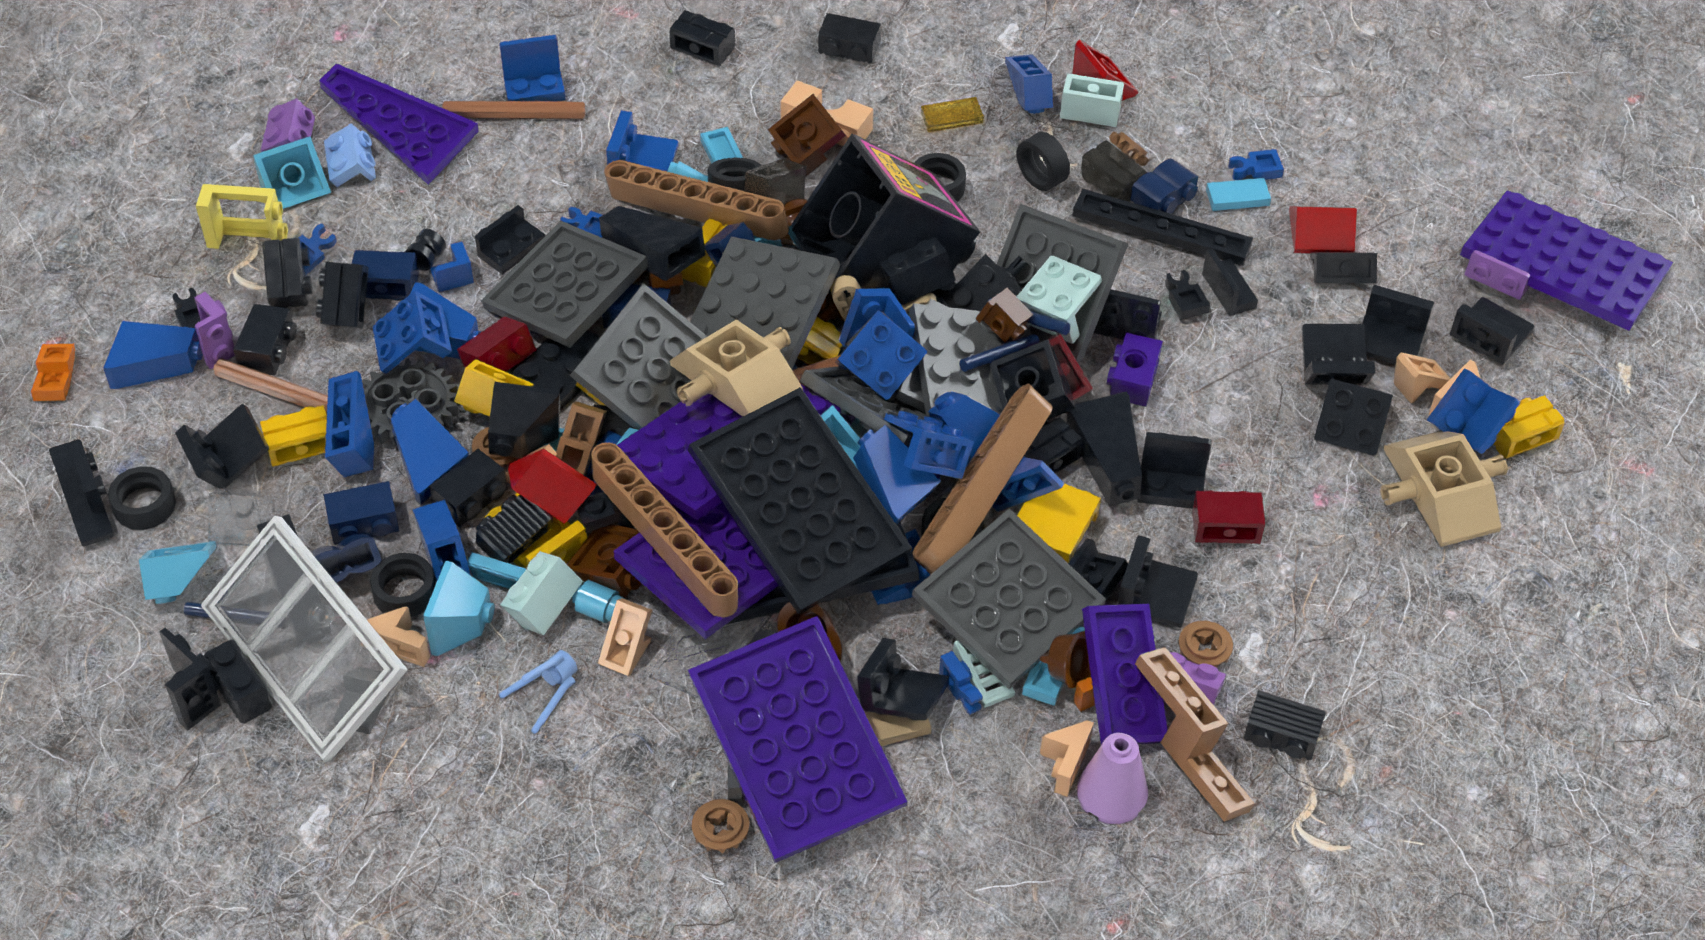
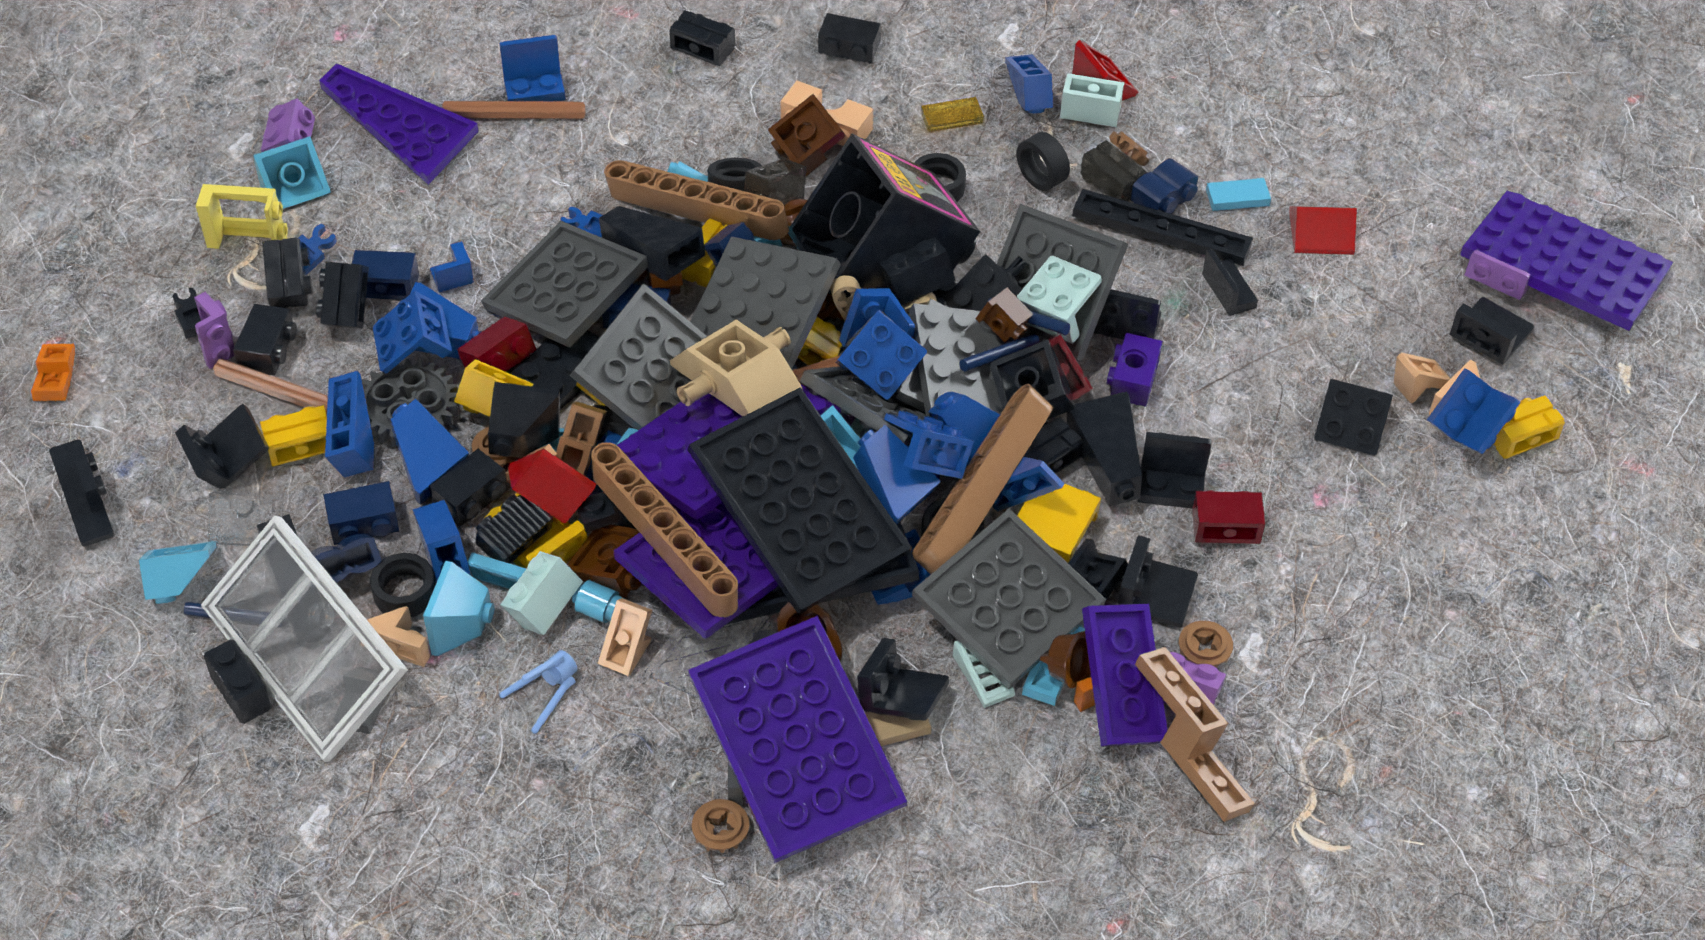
(137, 479): black tyre -> none
(150, 353): blue slope -> none
(192, 687): black bracket -> none
(348, 155): light blue bracket -> none
(427, 247): black wheel -> none
(507, 240): black bracket -> none
(639, 148): blue bracket -> none
(720, 144): medium azure tile -> none
(960, 683): blue plate -> none
(1068, 750): light nougat slope -> none
(1114, 781): lavender cone -> none
(1186, 298): black plate -> none
(1259, 164): blue plate -> none
(1284, 725): black brick -> none
(1336, 354): black bracket -> none
(1345, 267): black panel -> none
(1394, 323): black bracket -> none
(1446, 485): tan slope -> none

